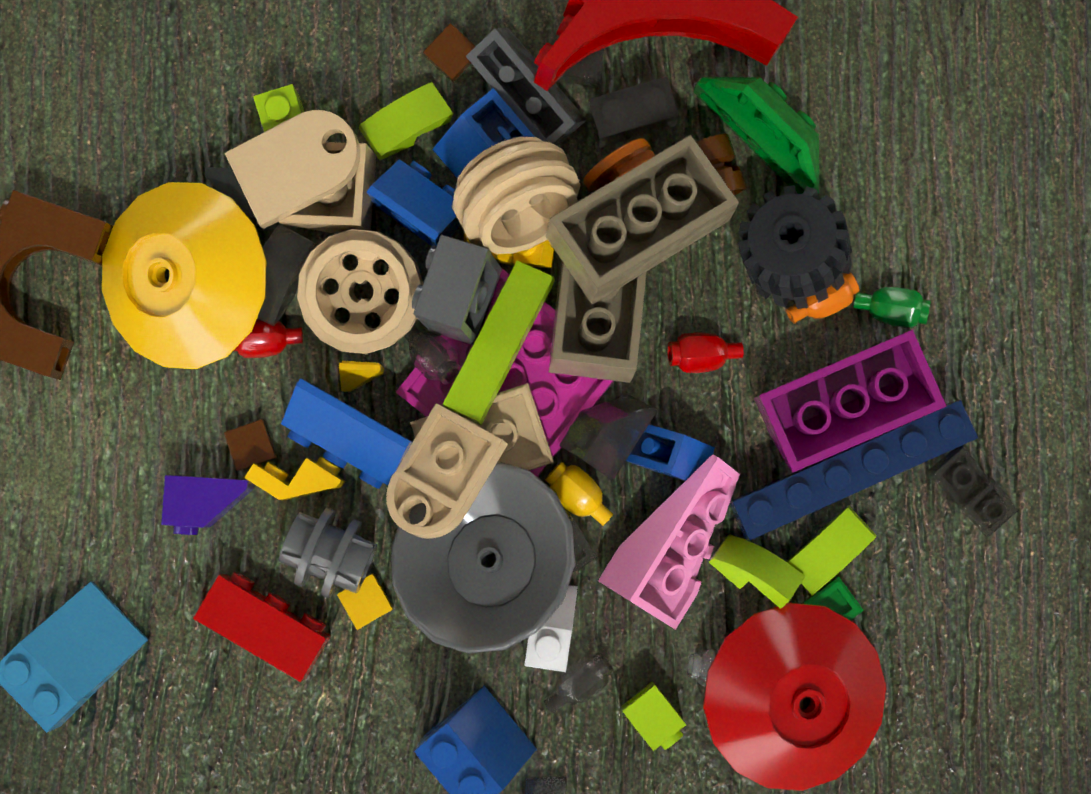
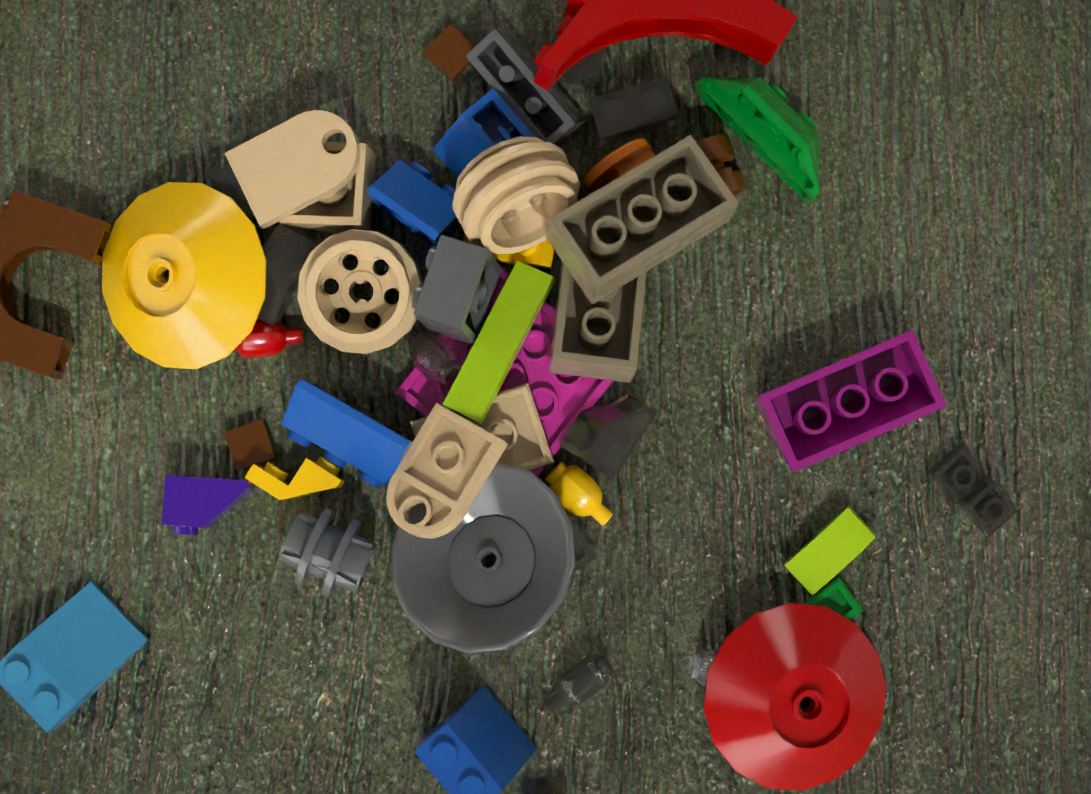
(263, 625): red brick -> none
(278, 106): lime brick -> none
(356, 374): yellow slope -> none
(367, 604): yellow tile -> none
(404, 120): lime slope -> none
(551, 643): white slope -> none
(654, 717): lime brick -> none
(664, 554): bright pink wedge -> none
(669, 453): blue slope -> none
(702, 352): red plant -> none
(748, 562): lime slope -> none
(800, 268): black wheel -> none
(837, 301): orange plant -> none
(852, 470): dark blue brick -> none
(895, 306): green plant -> none

